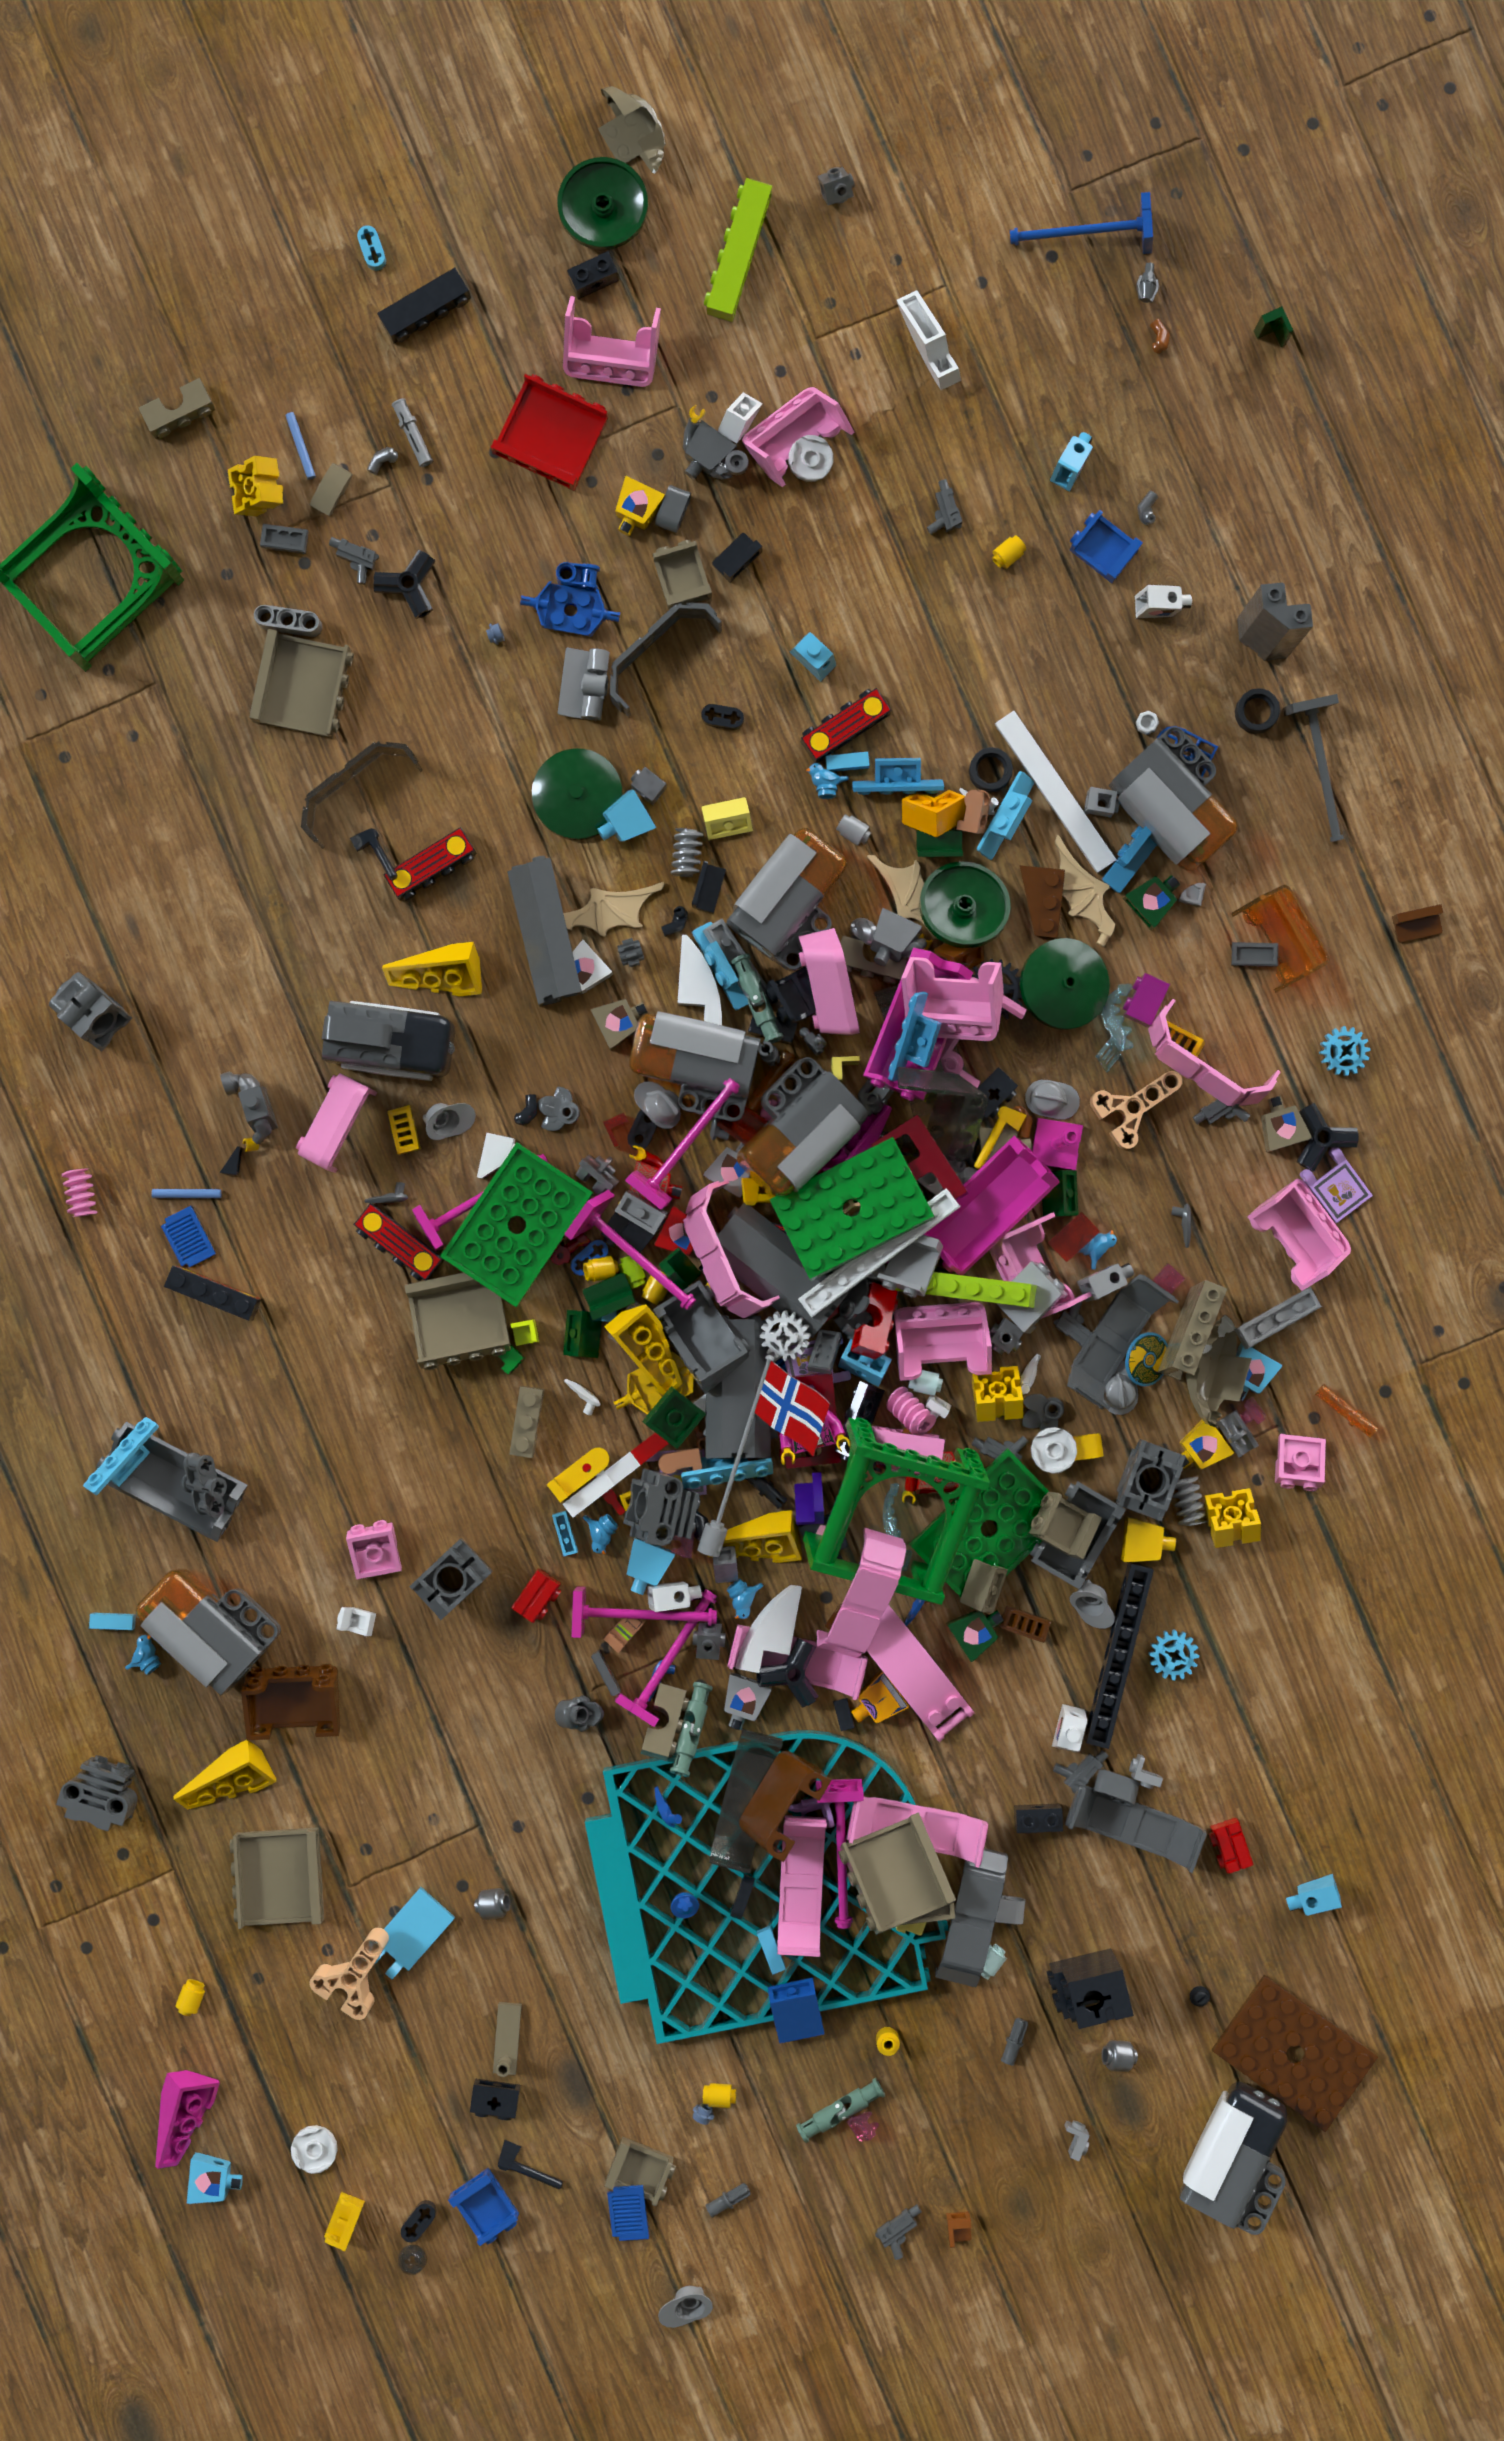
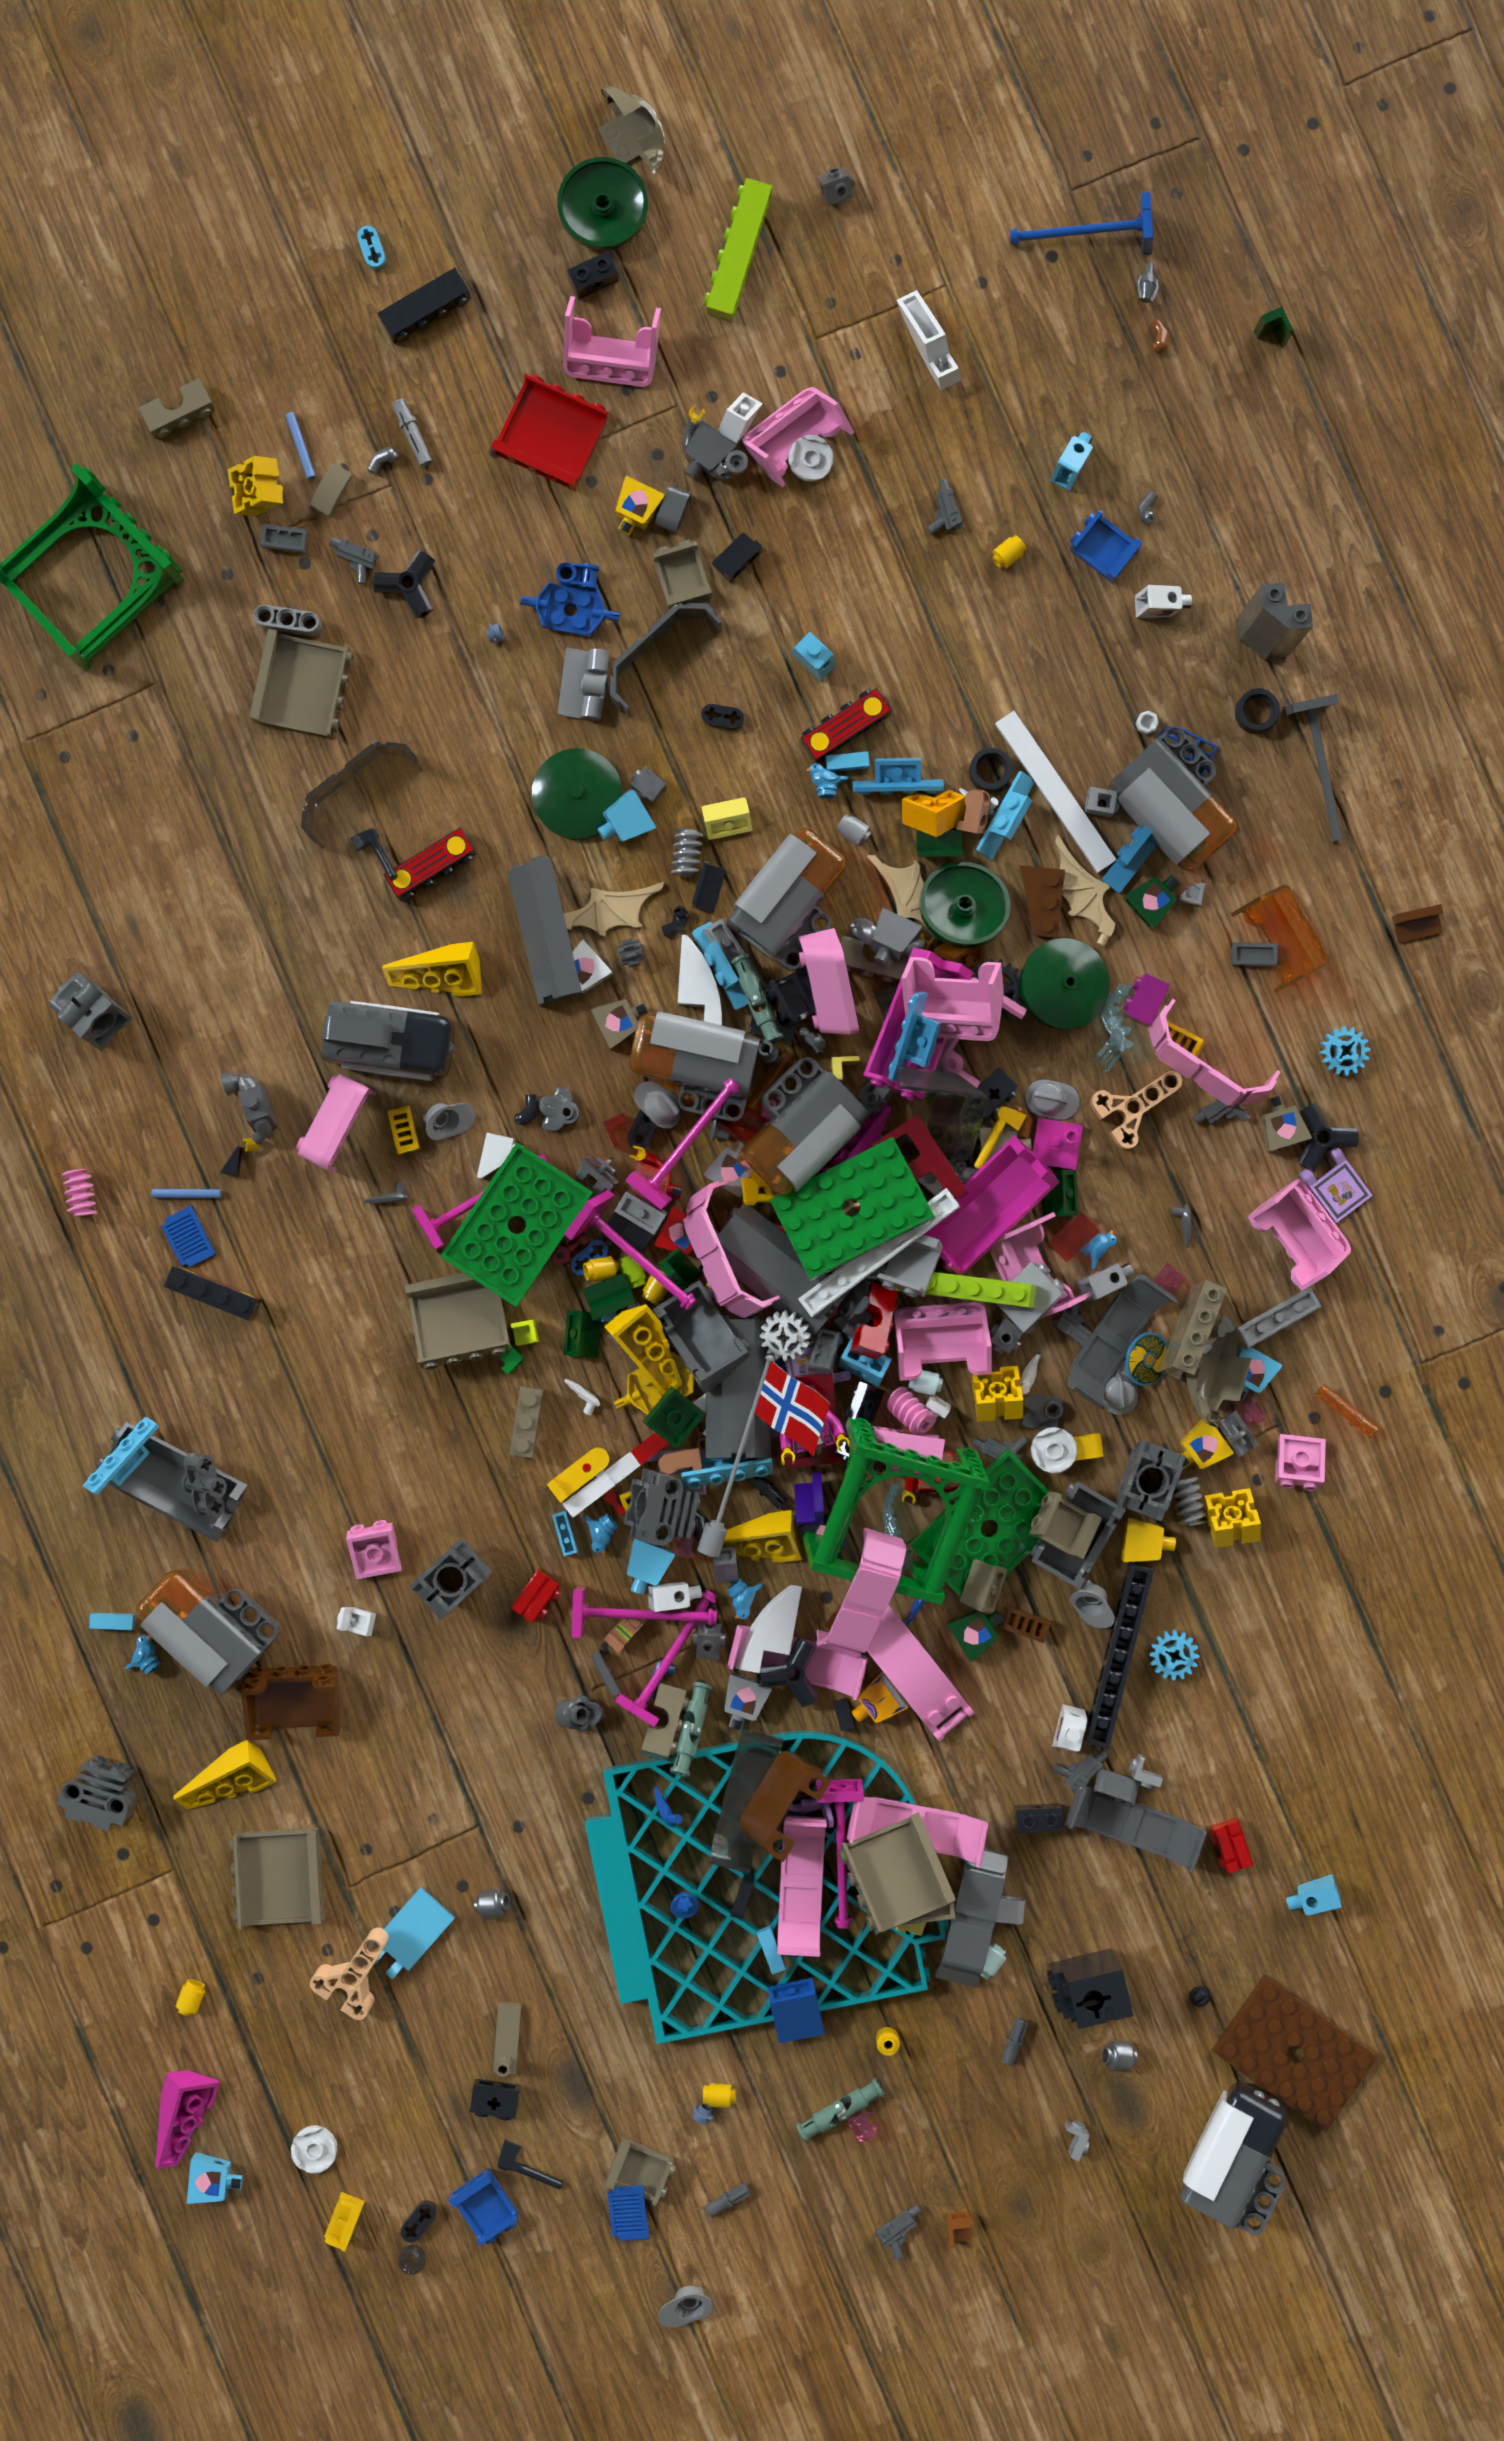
(399, 1242): brick -> none

